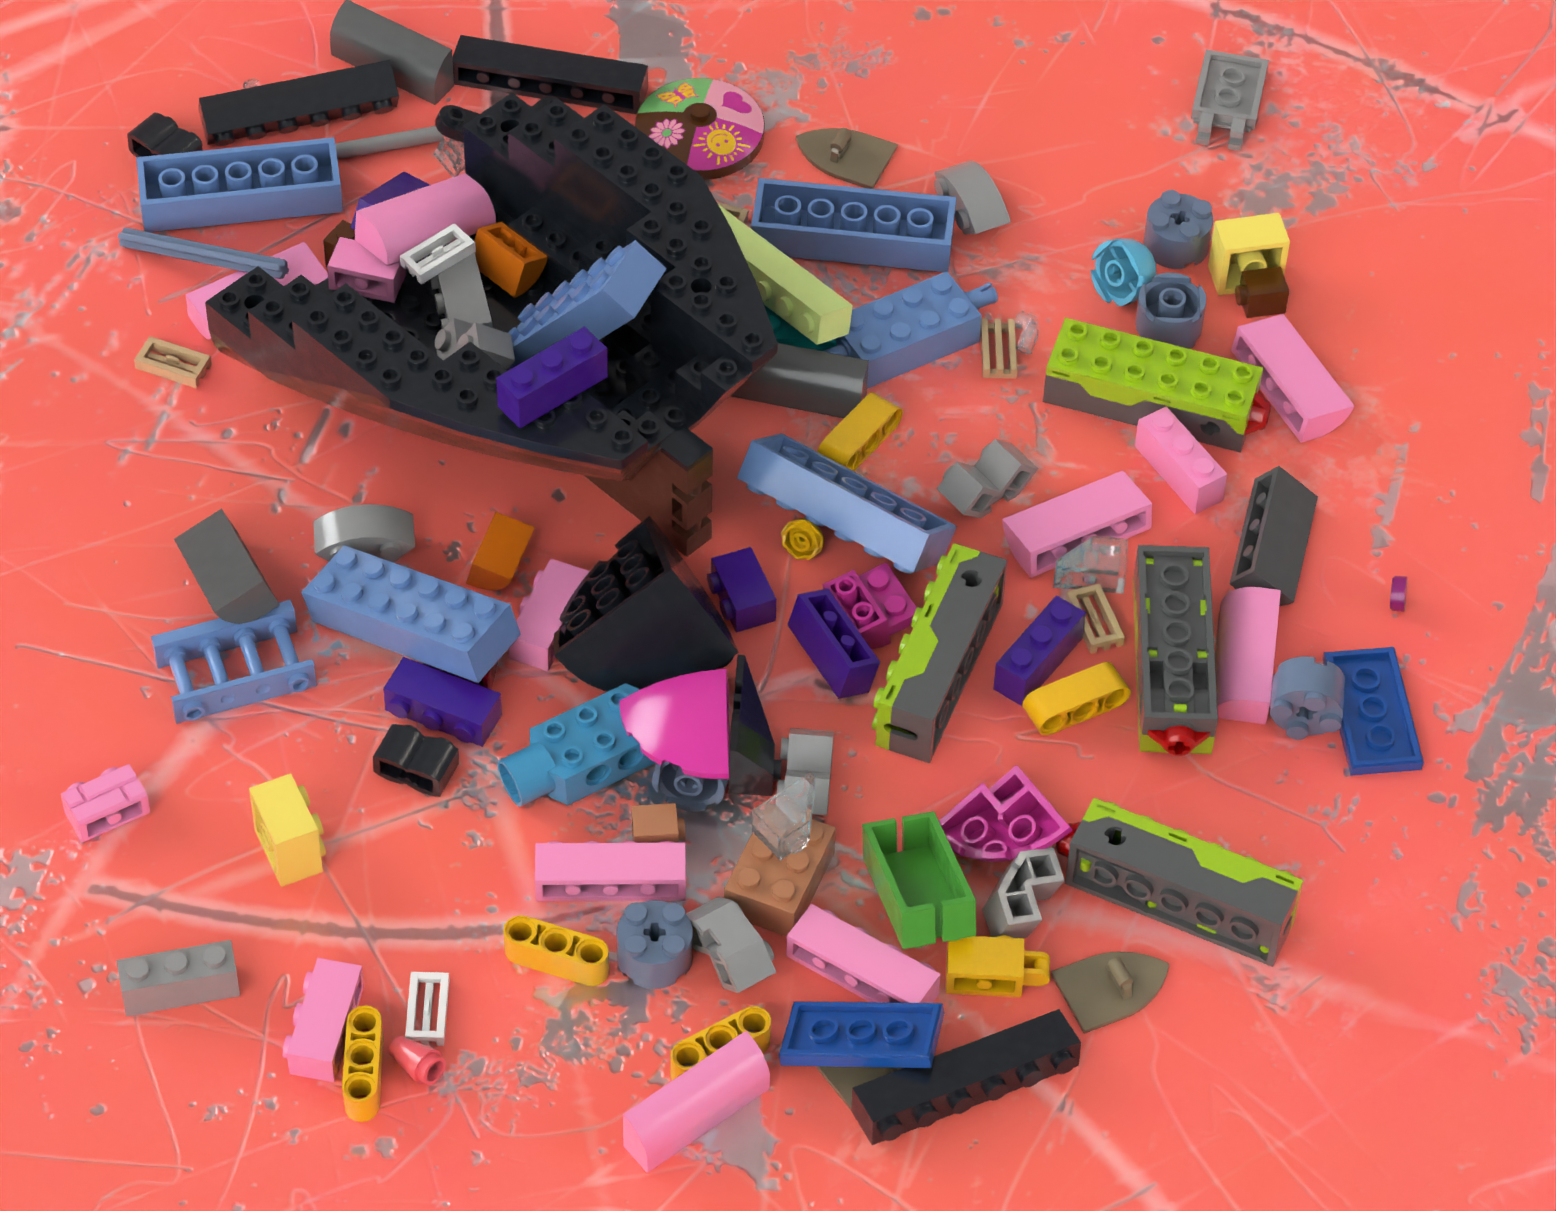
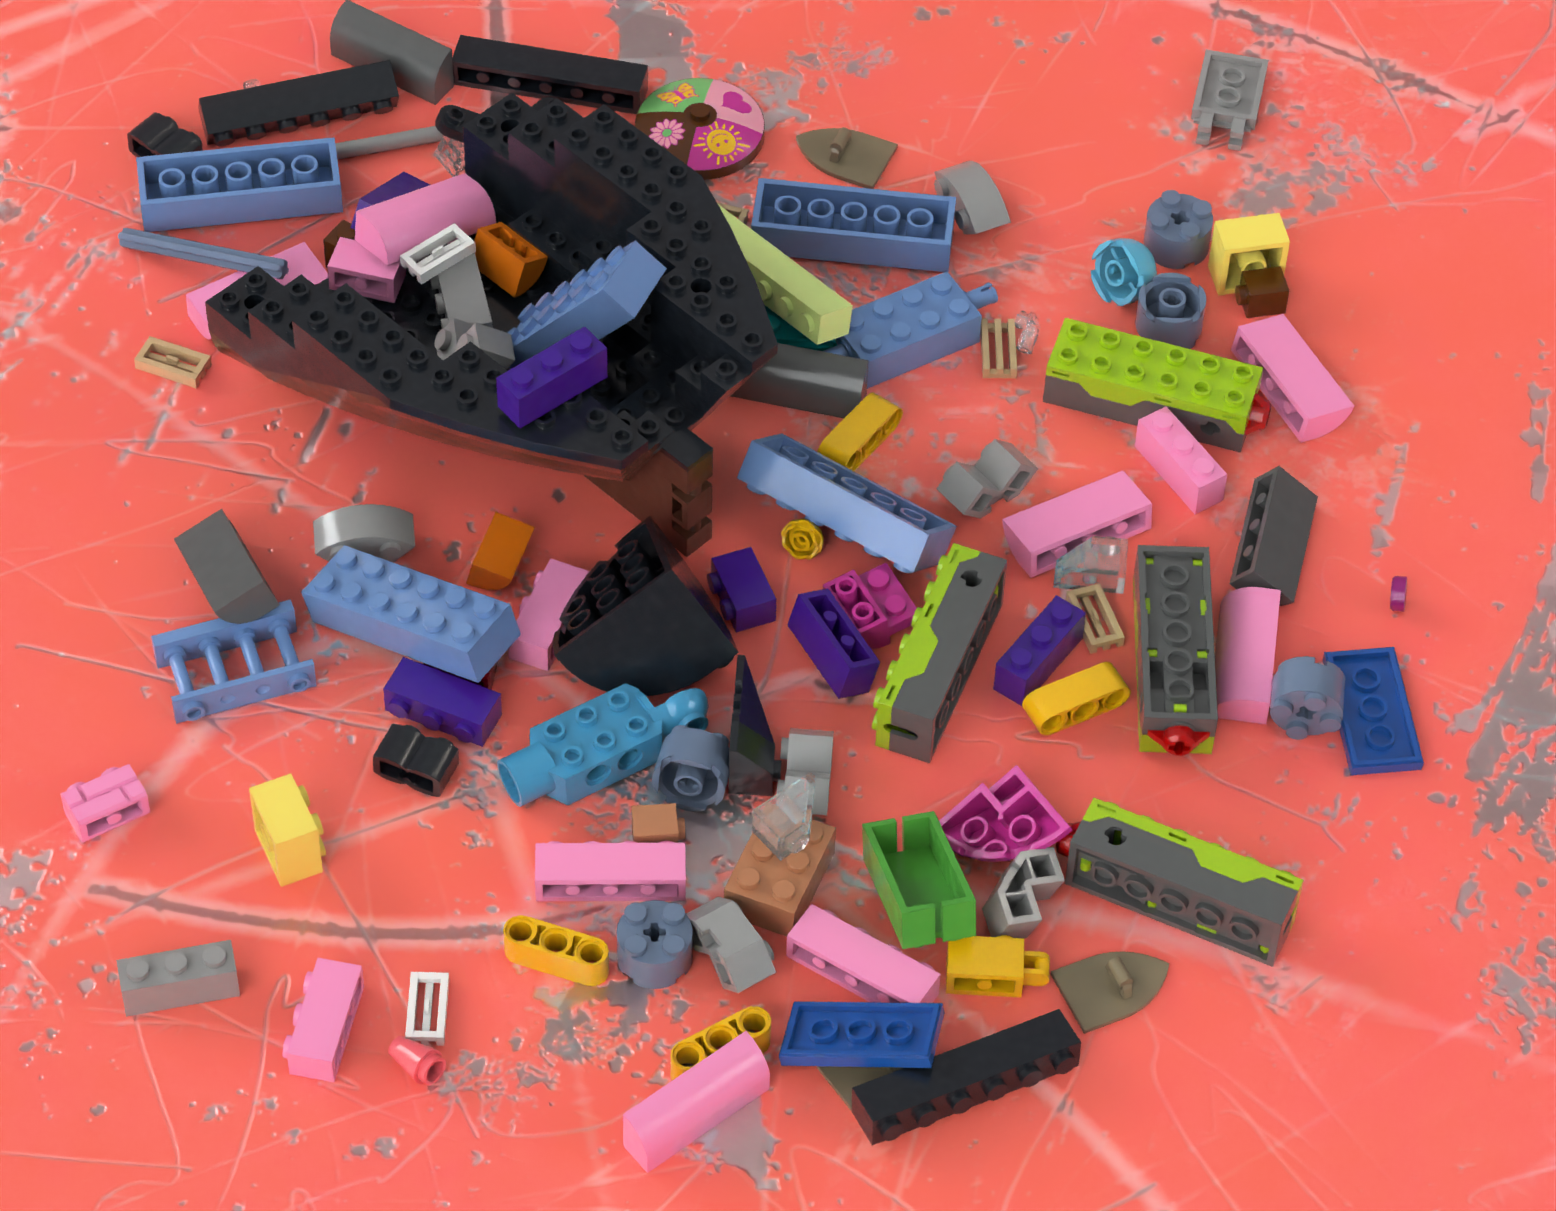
(363, 1078): yellow beam -> none
(683, 722): dark pink brick -> none

